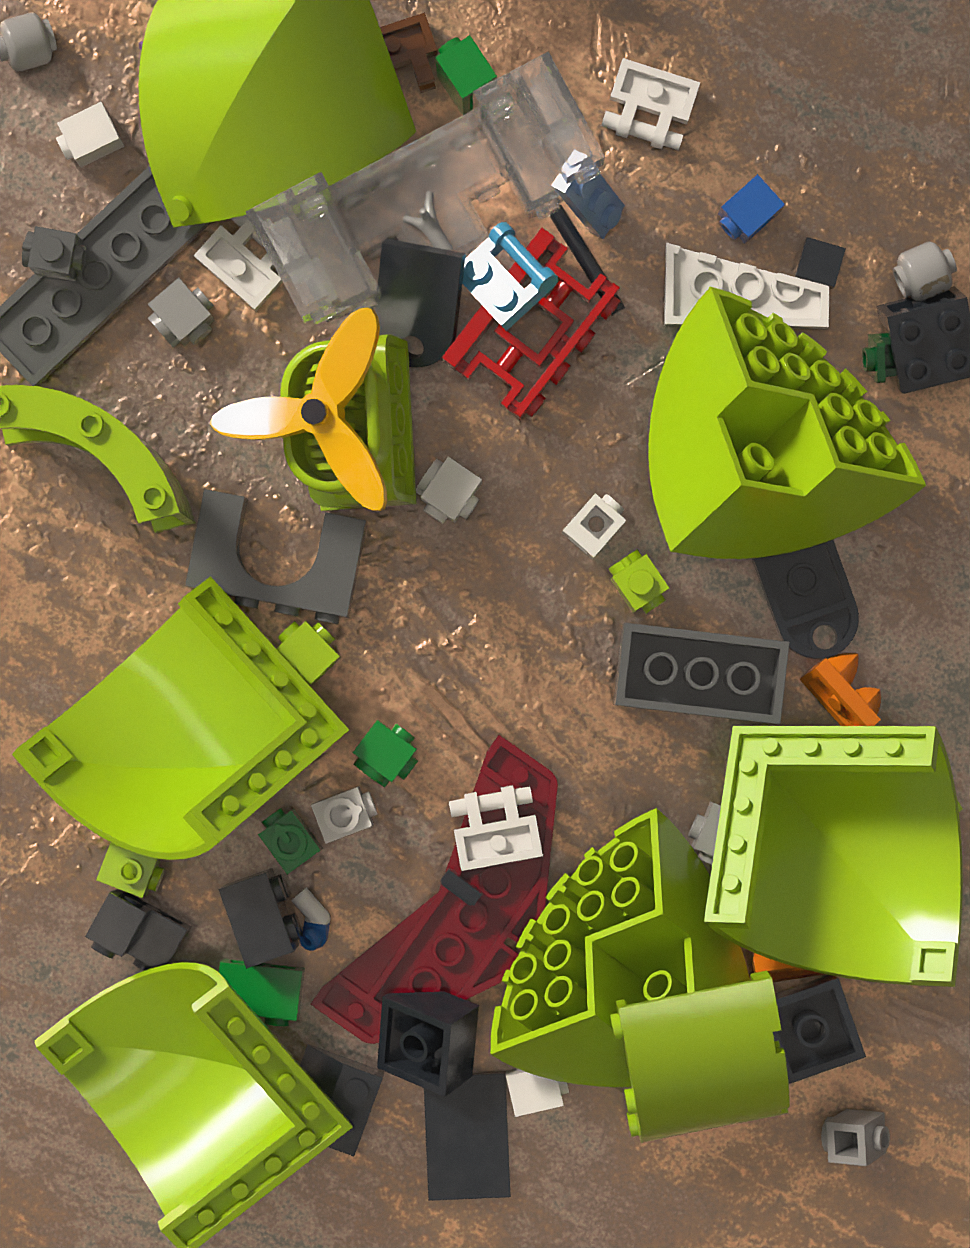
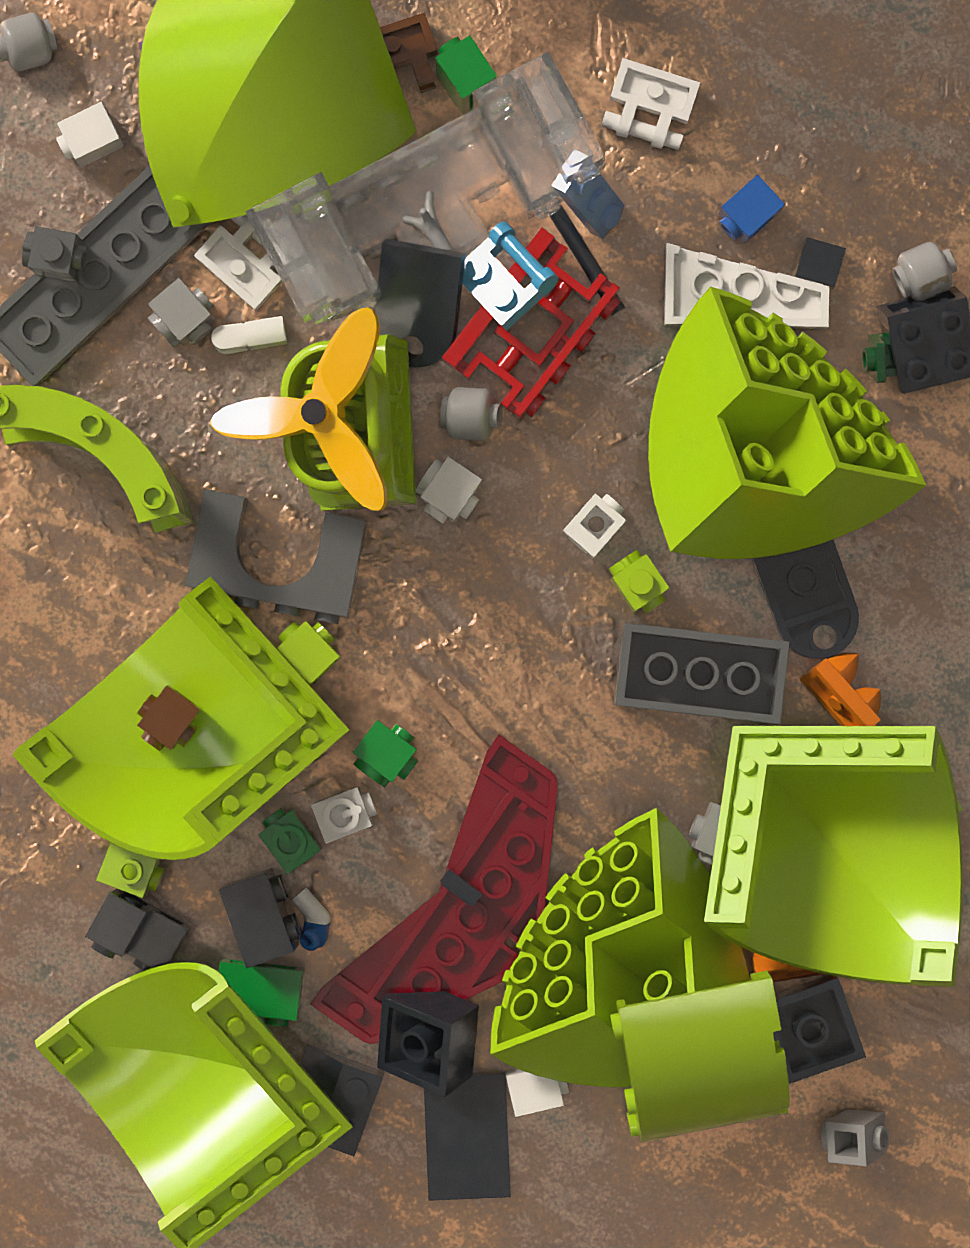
(168, 719): none -> reddish brown brick
(250, 335): none -> white bar
(470, 413): none -> light grey head
(496, 841): white plate -> none

